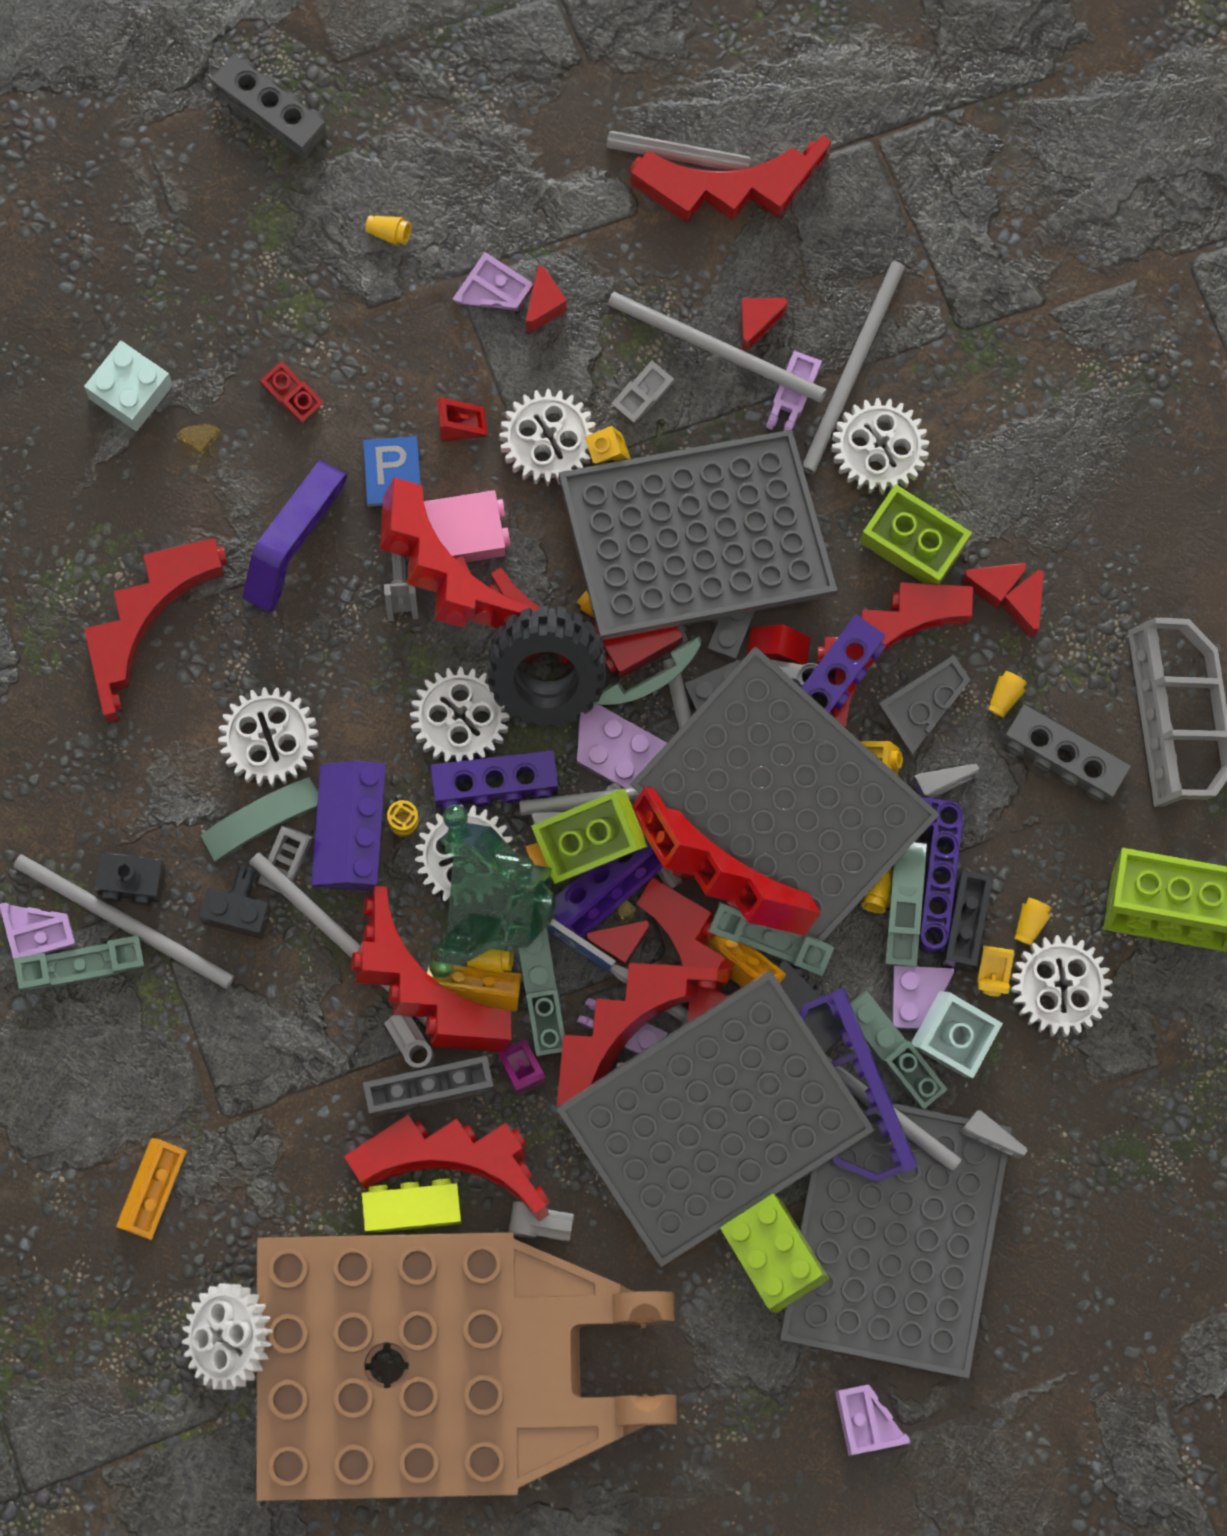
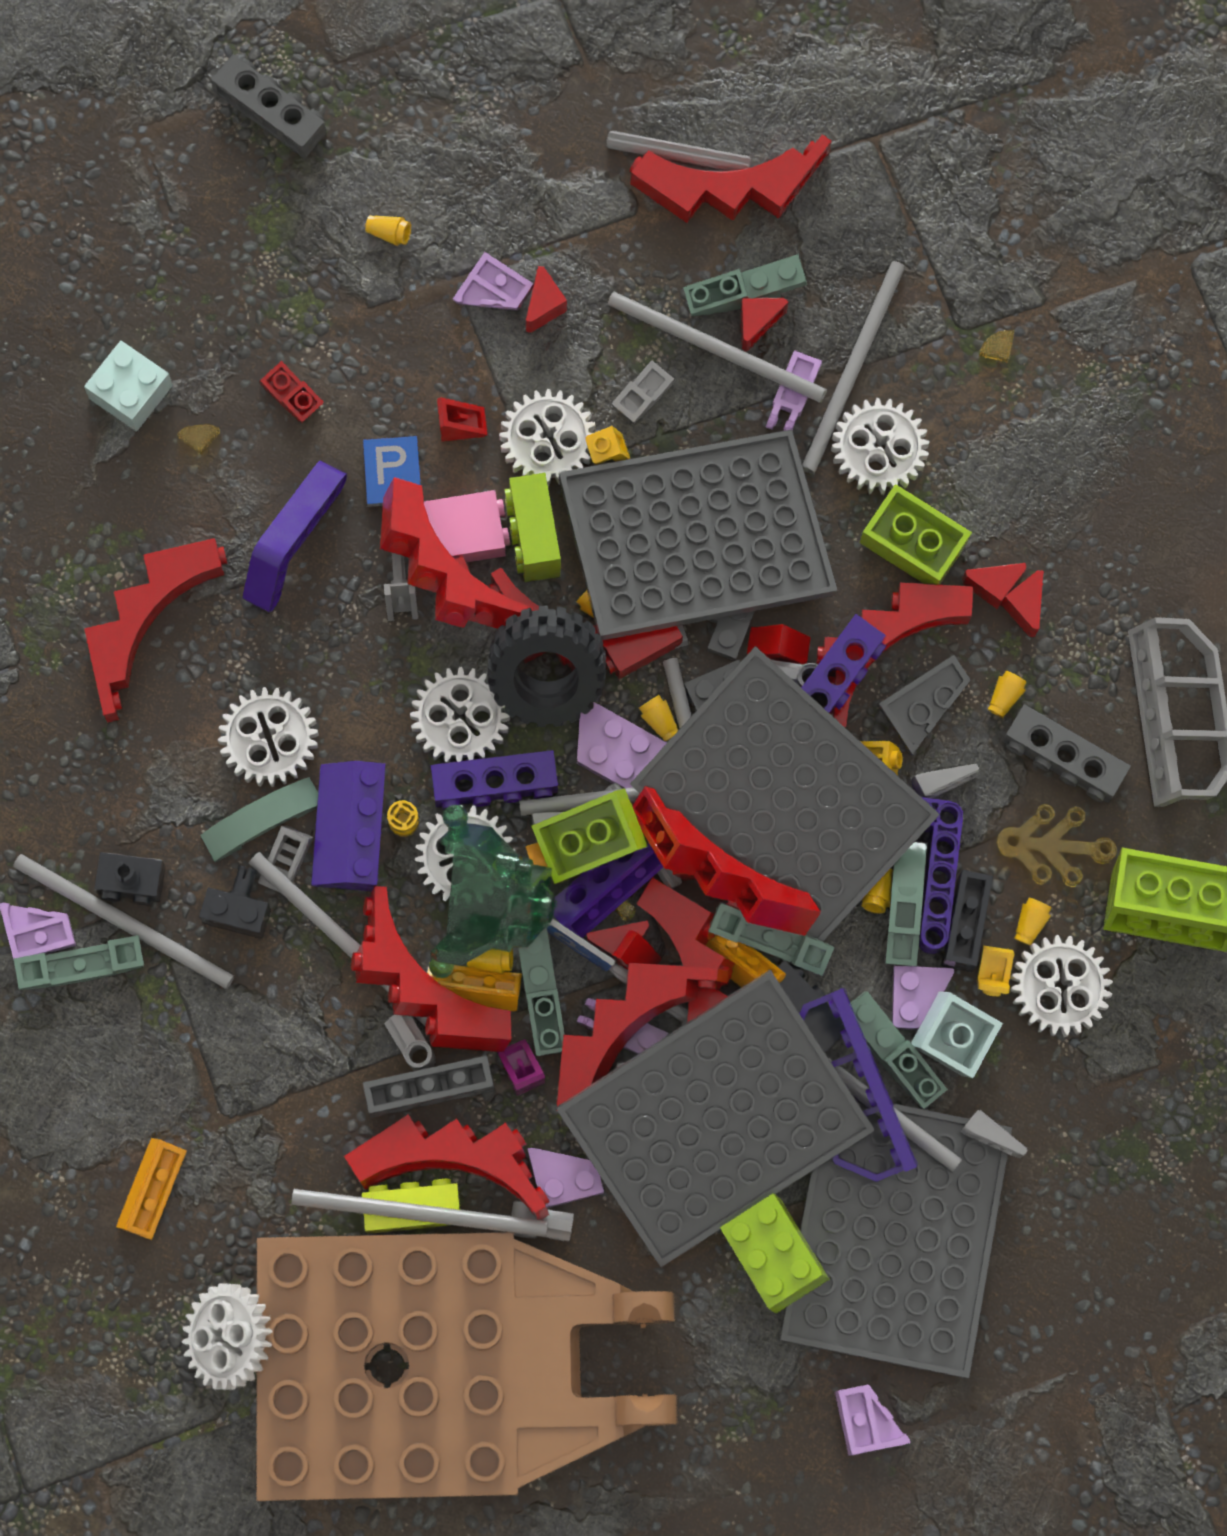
(419, 1212): none -> light grey piece
(533, 527): none -> lime brick
(564, 1176): none -> lavender wing
(635, 950): none -> red slope
(659, 717): none -> yellow cone
(682, 656): sand green slope -> none
(727, 290): none -> sand green slope
(998, 346): none -> clear yellow tile
(1051, 846): none -> clear yellow plant

